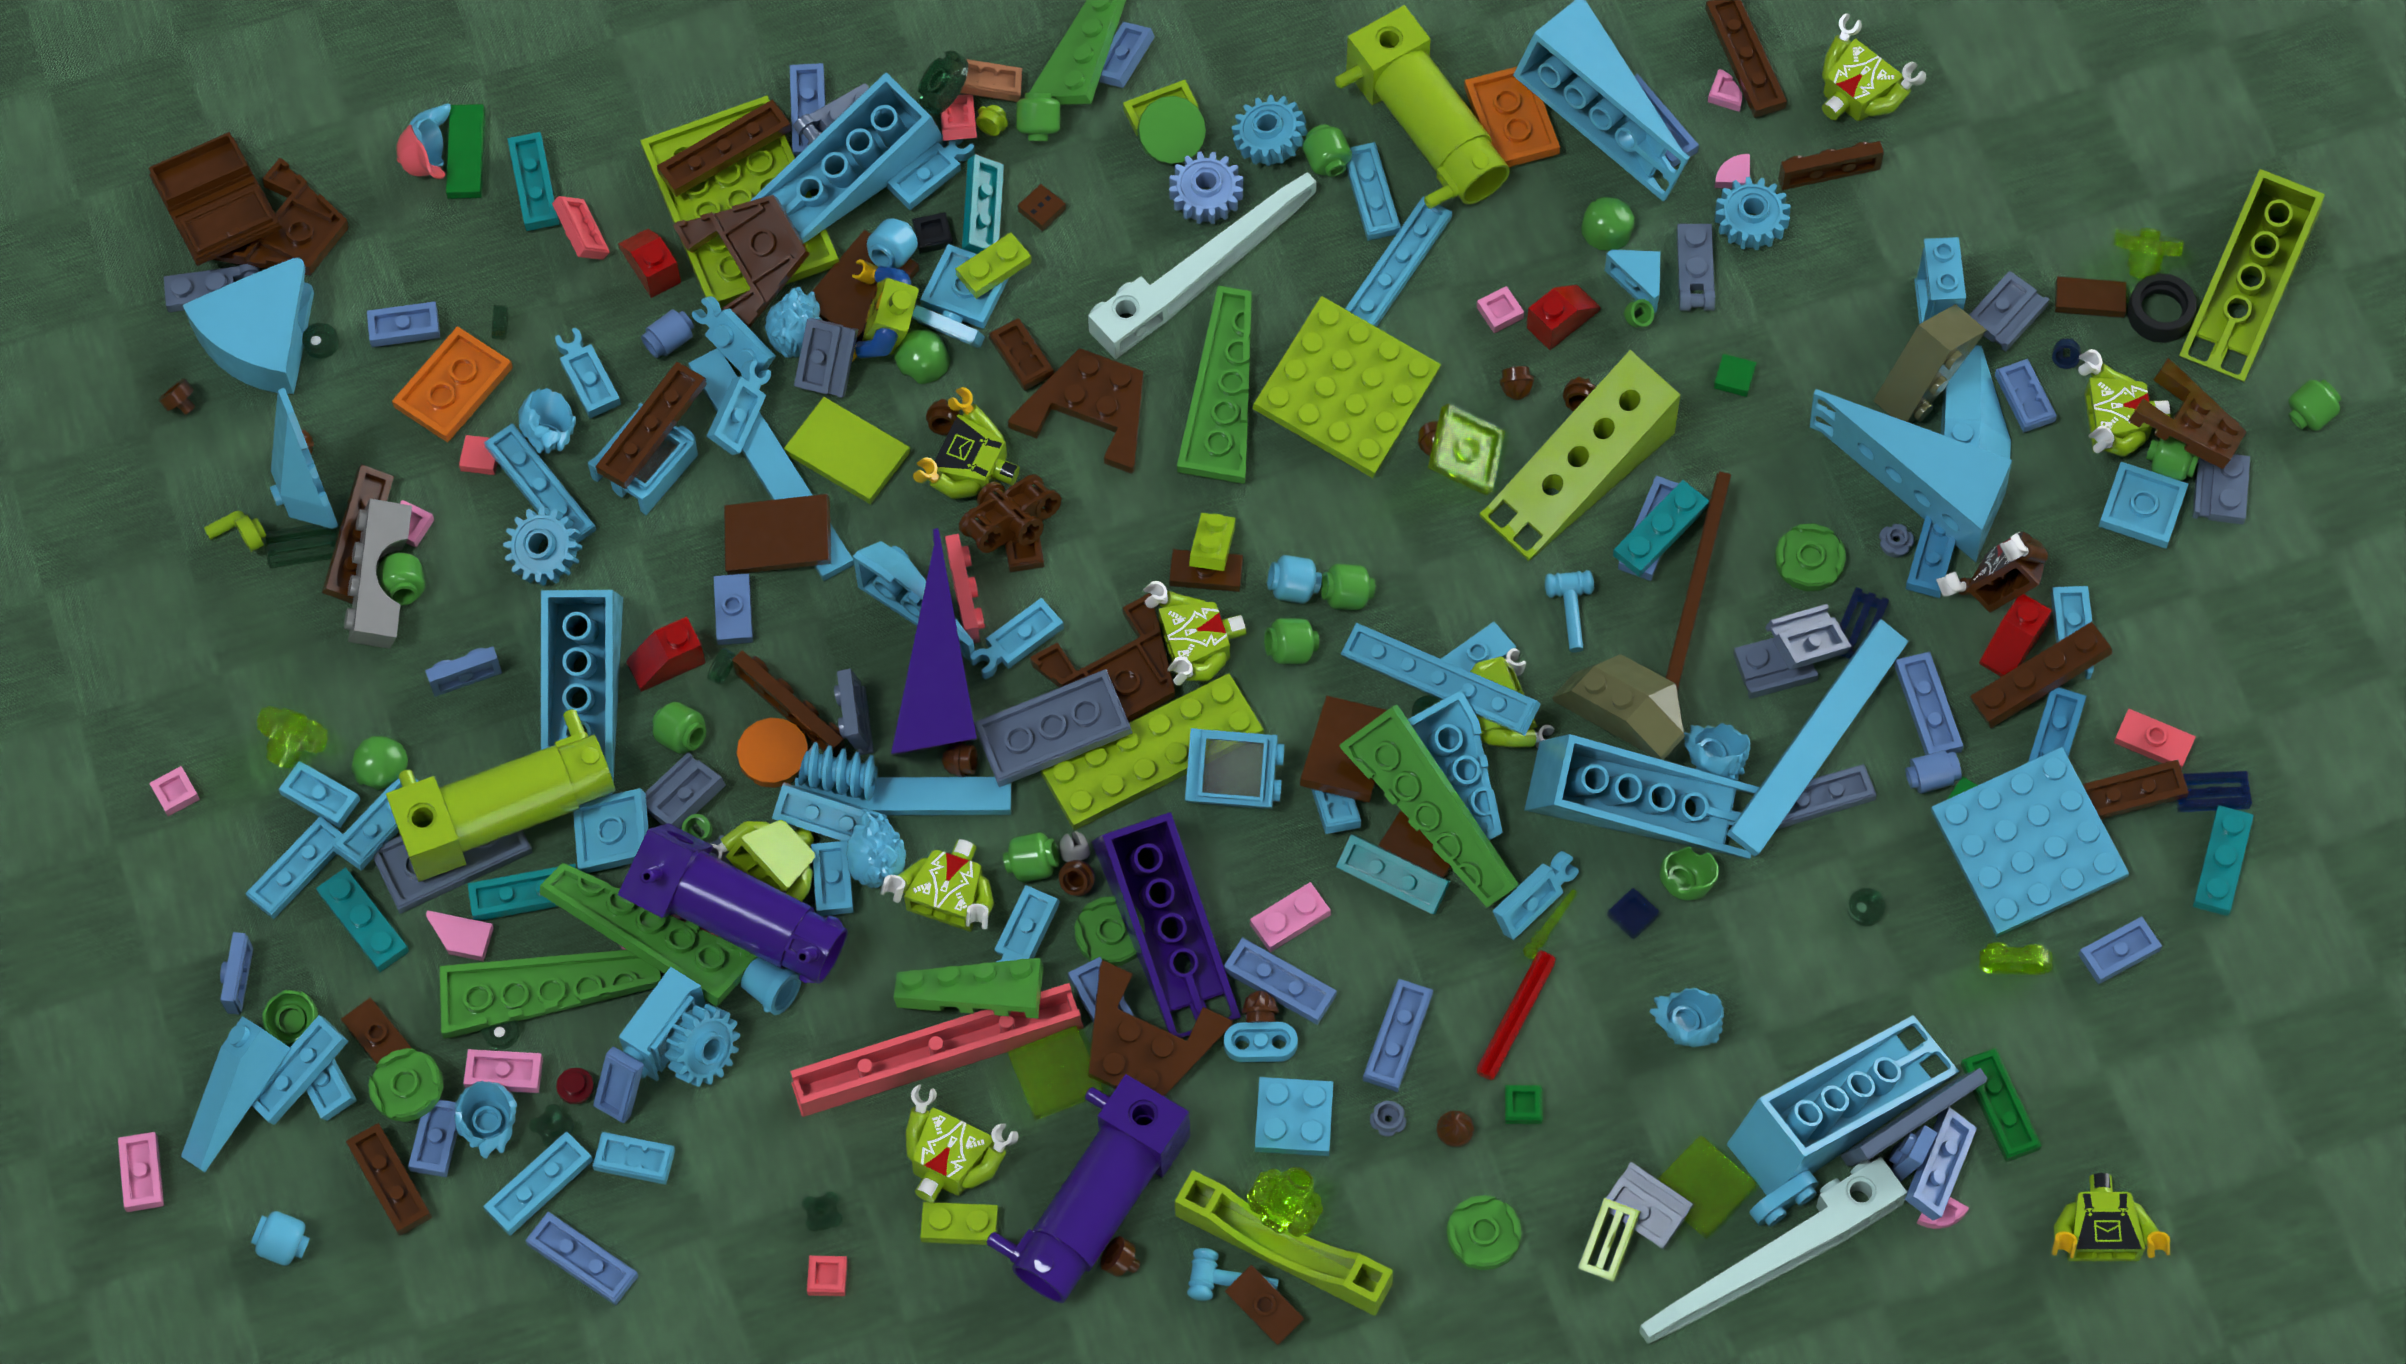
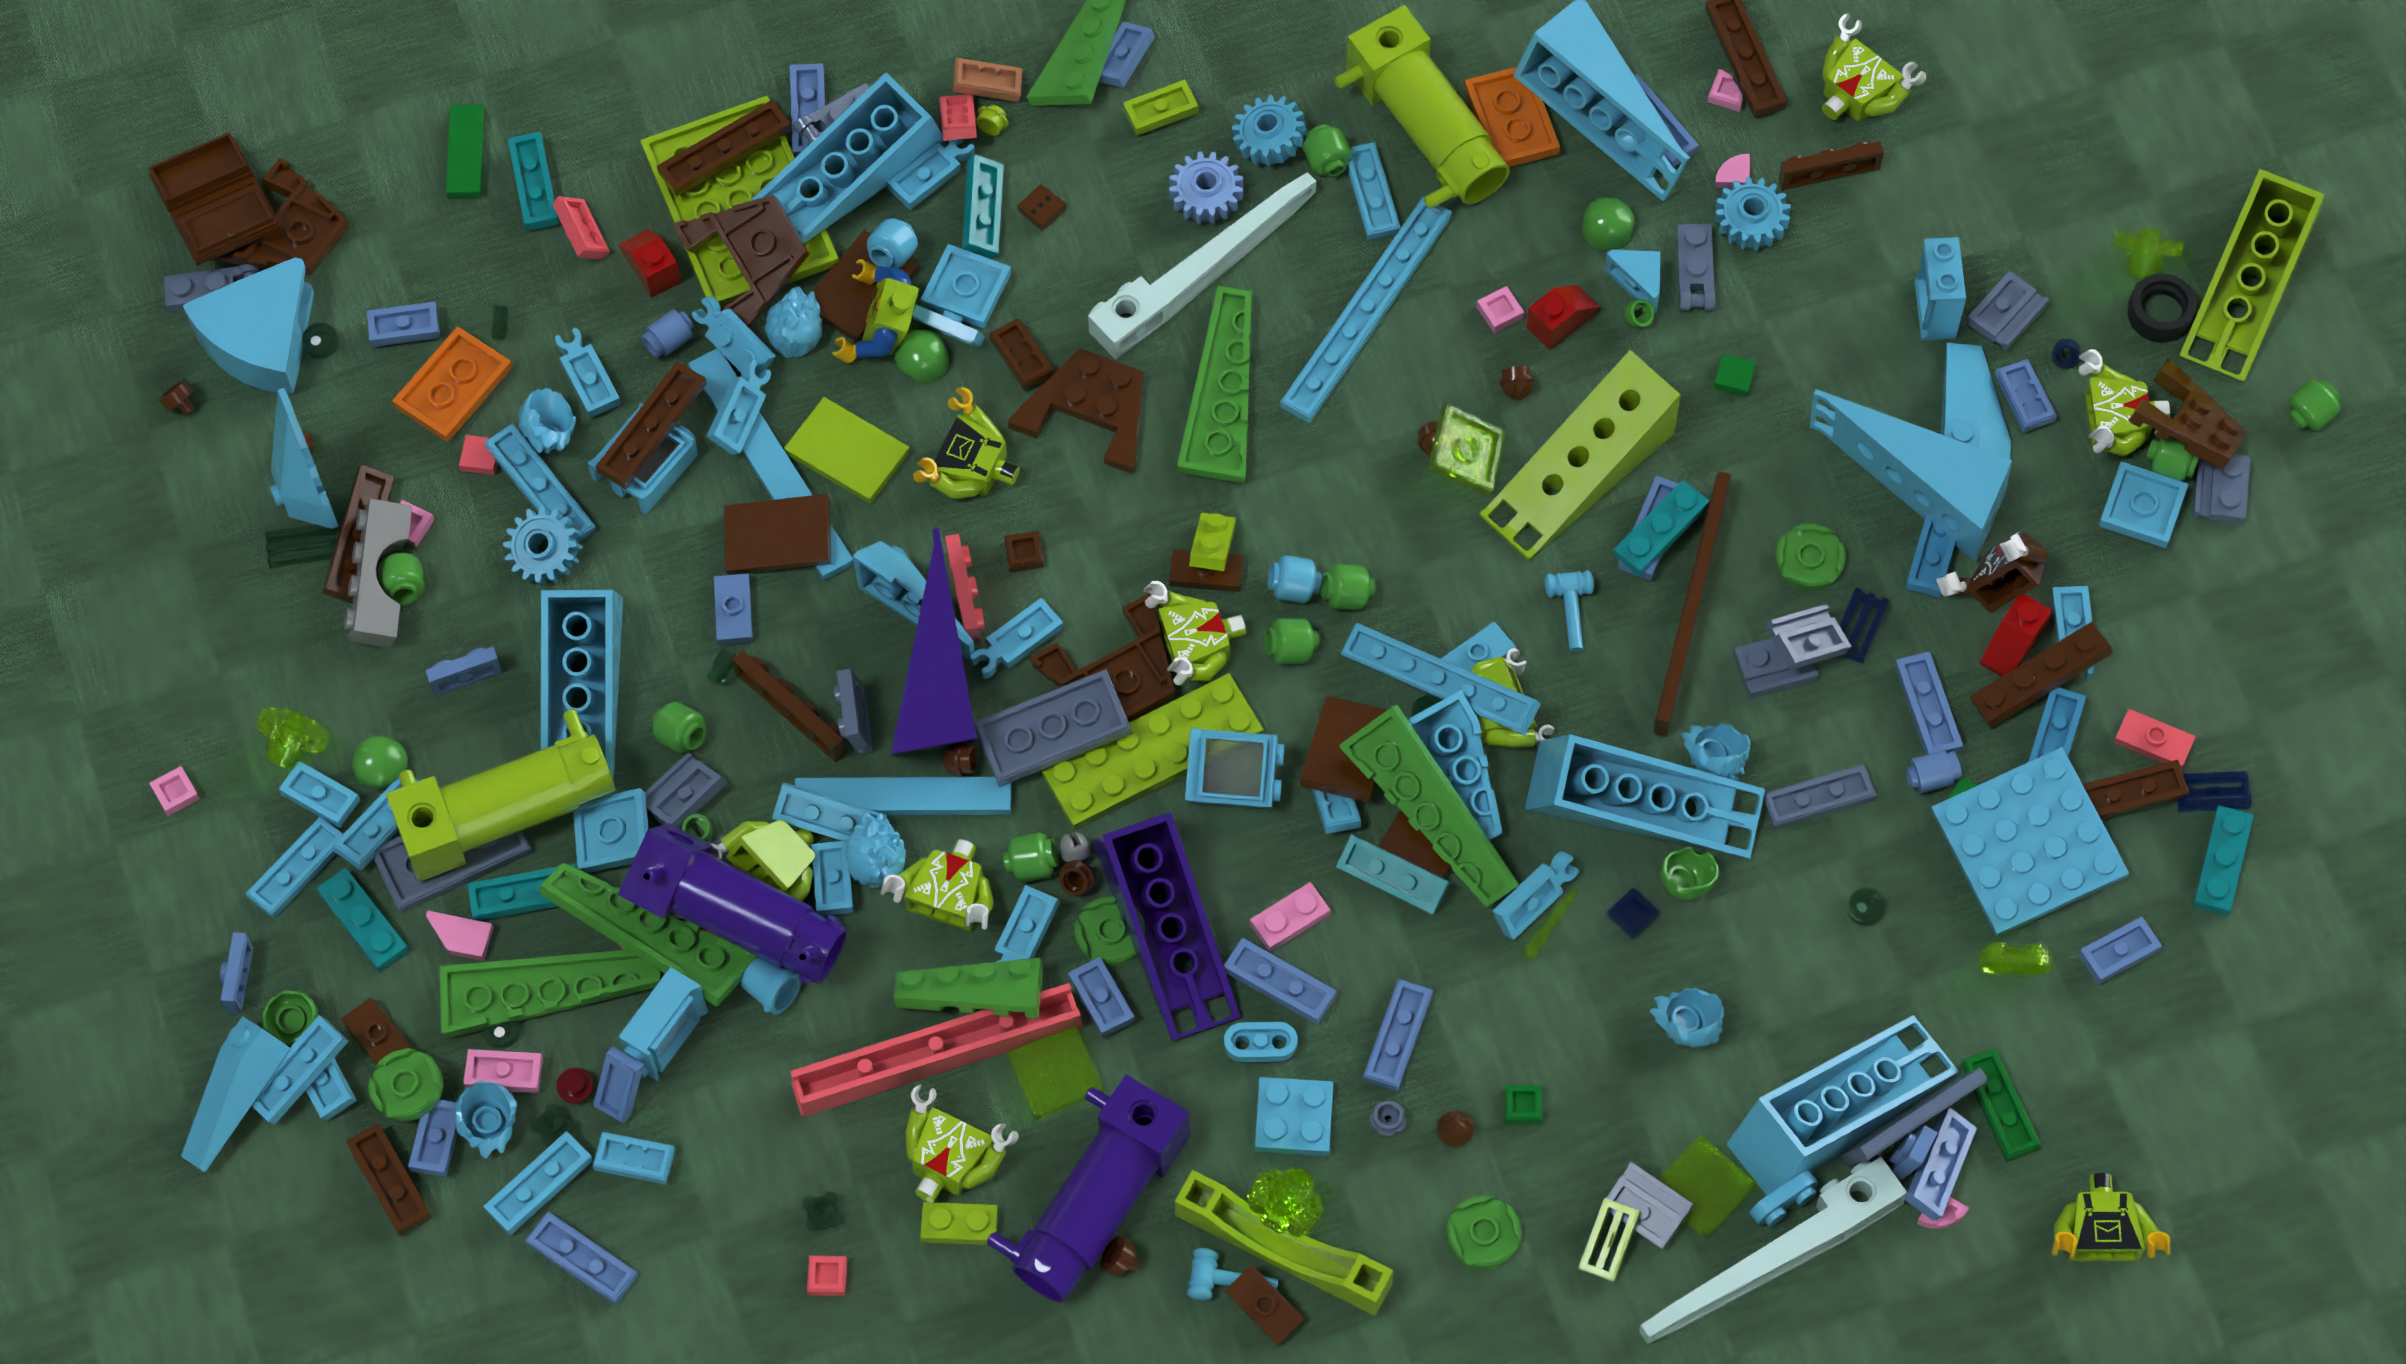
(140, 1172): bright pink plate -> none
(249, 529): lime plate -> none
(280, 1238): medium azure head -> none
(421, 143): hair -> none
(666, 654): red slope -> none
(701, 1044): medium azure gear -> none
(771, 752): orange tile -> none
(826, 357): sand blue plate -> none
(839, 772): medium azure piece -> none
(932, 232): black tile -> none
(941, 417): reddish brown plate -> none
(942, 82): clear green tile -> none
(993, 265): lime plate -> none
(1010, 513): reddish brown axle -> none
(1038, 116): bright green head -> none
(1139, 1049): reddish brown wing -> none
(1171, 130): bright green tile -> none
(1260, 1007): reddish brown plate -> none
(1346, 386): lime plate -> none
(1515, 1015): red axle -> none
(1577, 391): reddish brown plate -> none
(1627, 703): olive wedge -> none
(1817, 738): medium azure tile -> none
(1894, 548): sand blue plate -> none
(1928, 364): olive wedge -> none
(2090, 297): reddish brown tile -> none

